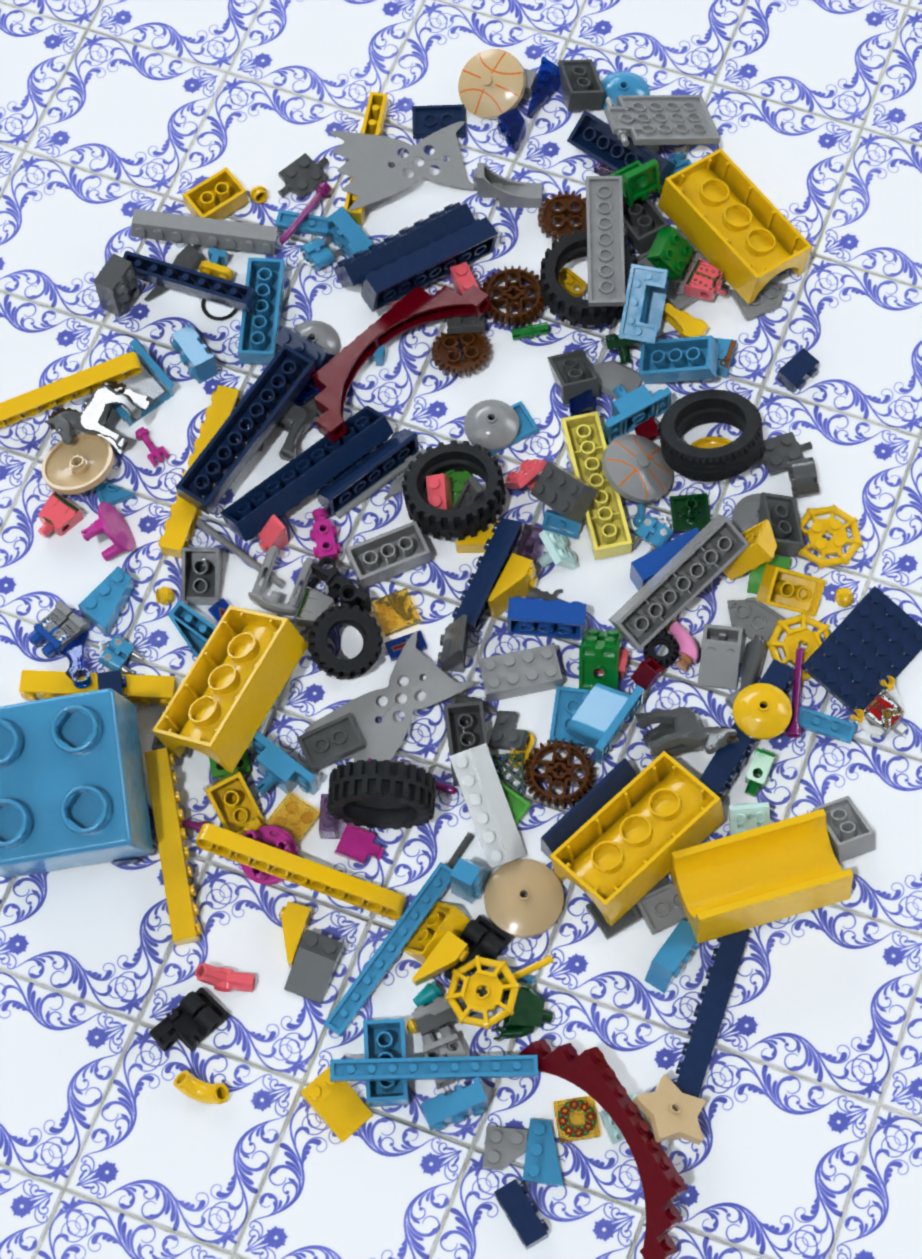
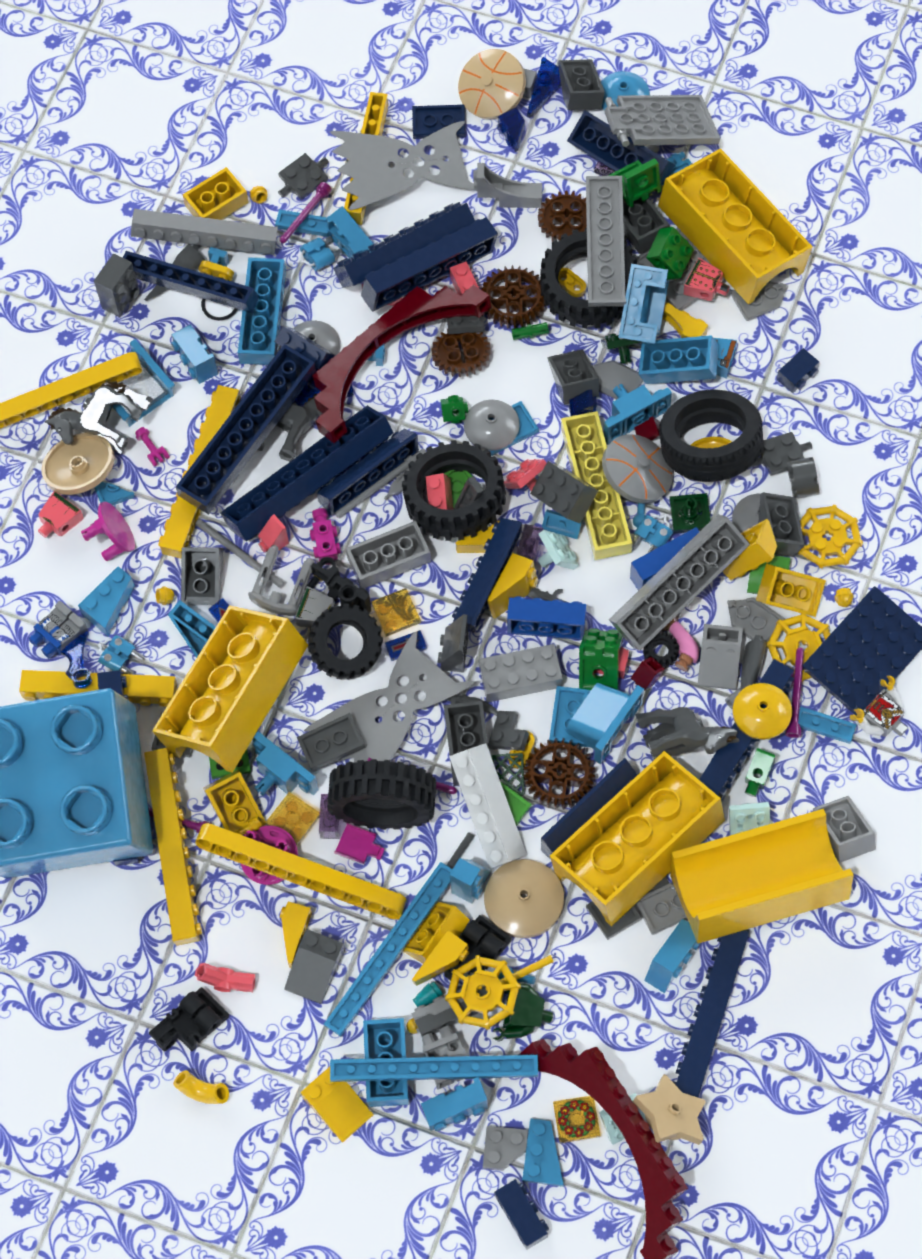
(453, 409): none -> green brick

